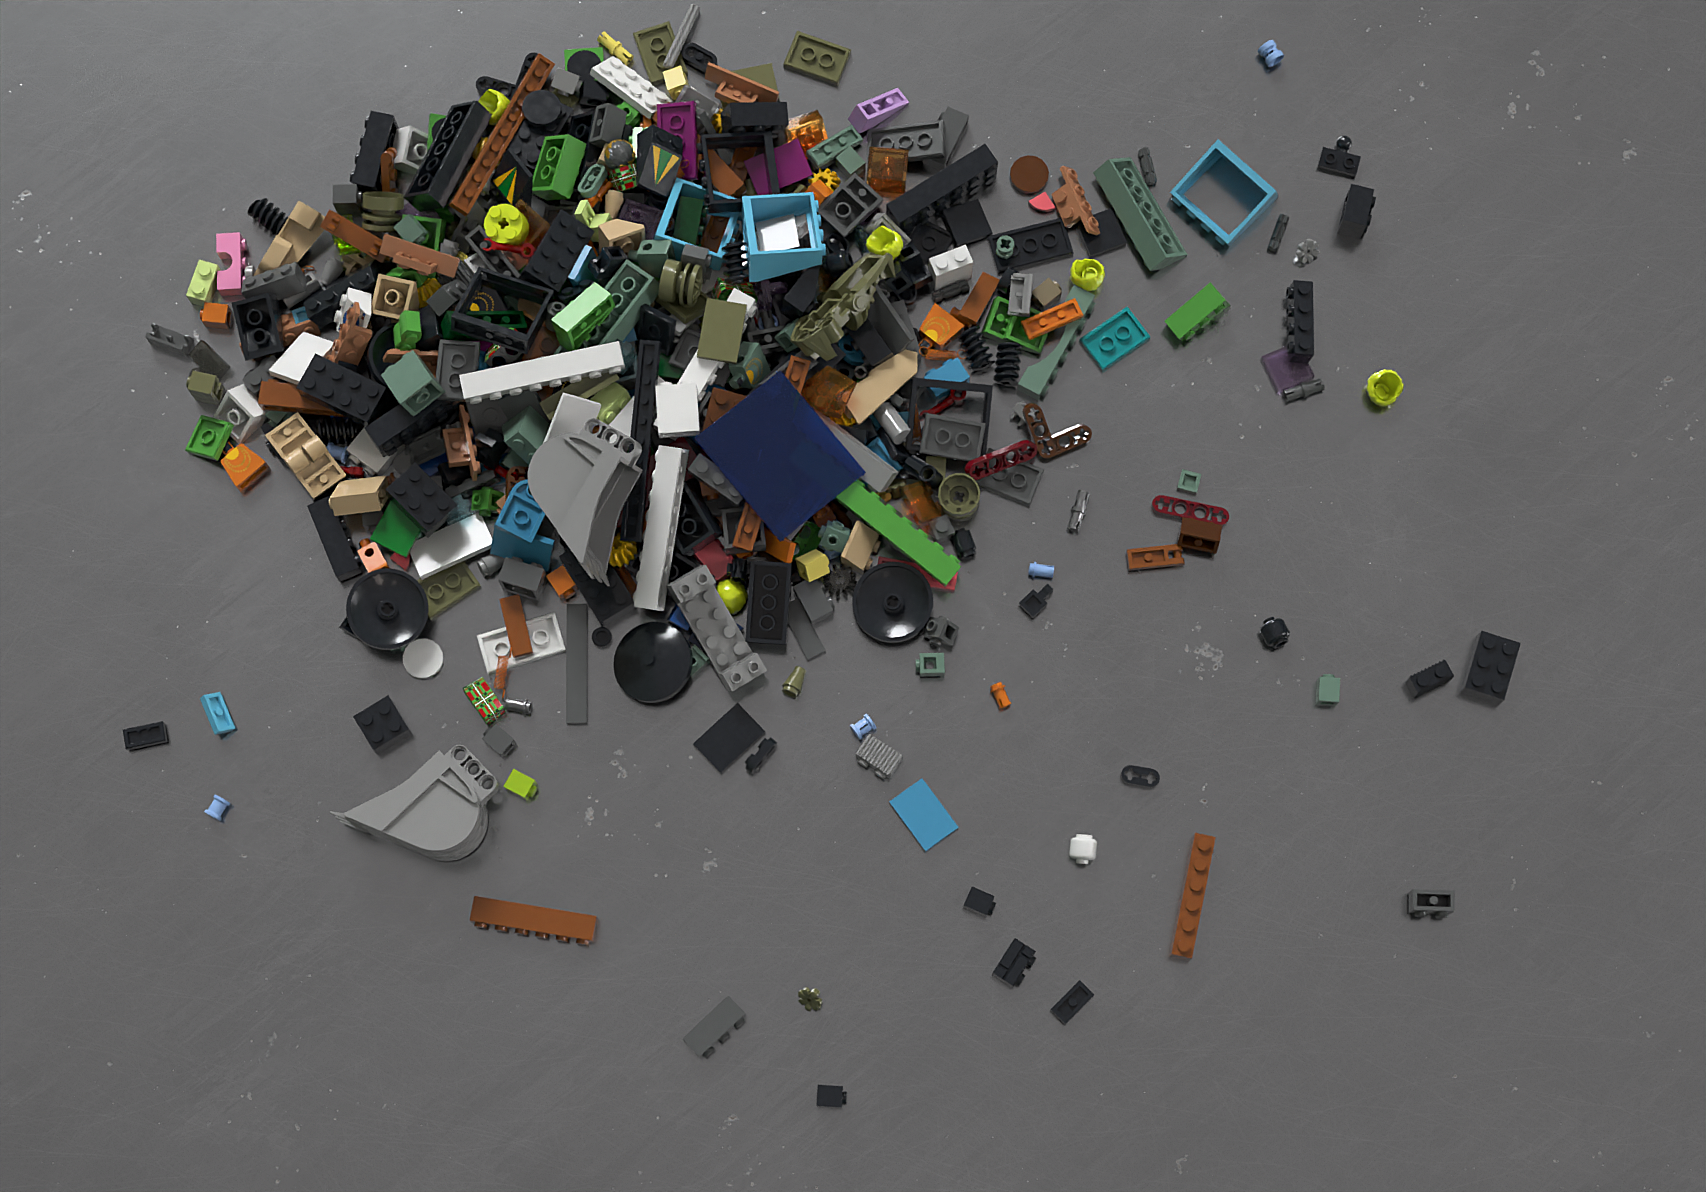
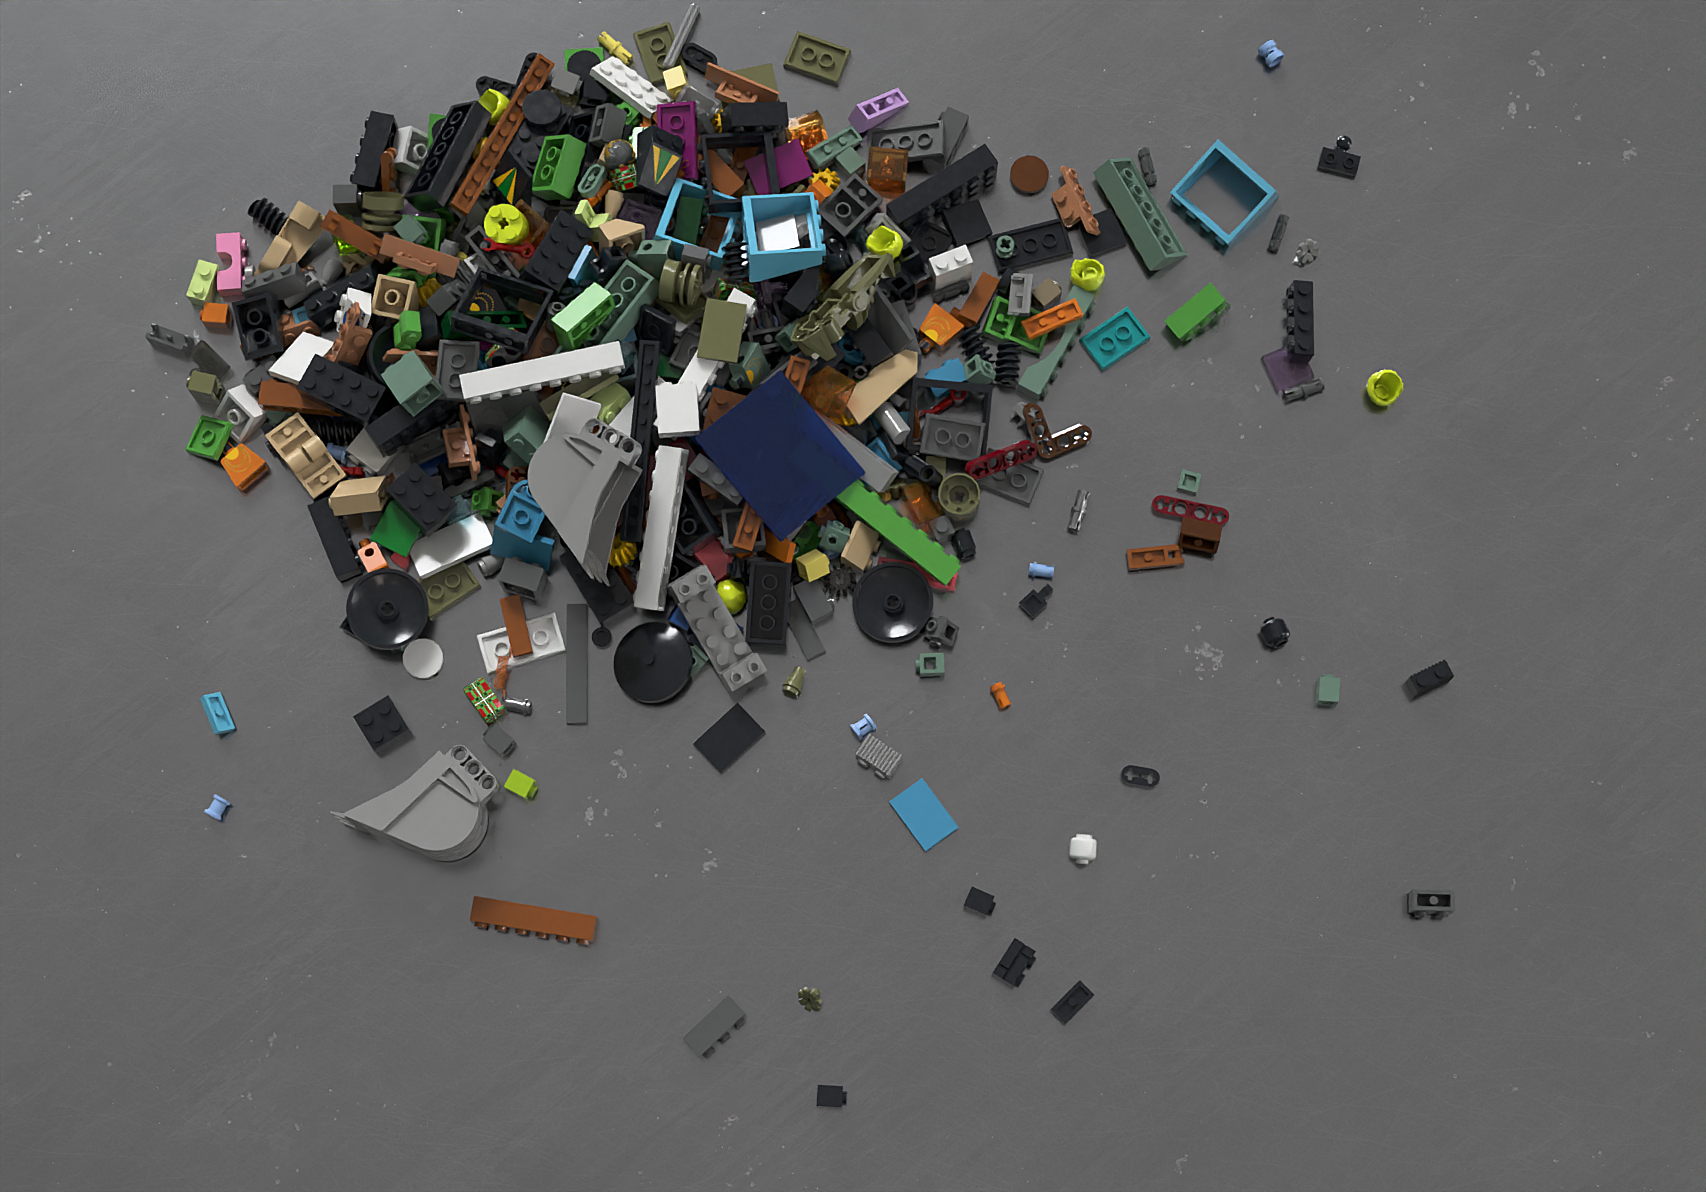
(144, 735): black plate -> none
(562, 583): orange brick -> none
(765, 748): black plate -> none
(934, 354): orange piece -> none
(979, 371): none -> sand green brick
(1042, 202): coral tile -> none
(1192, 897): dark orange brick -> none
(1356, 211): black brick -> none
(1490, 667): black brick -> none

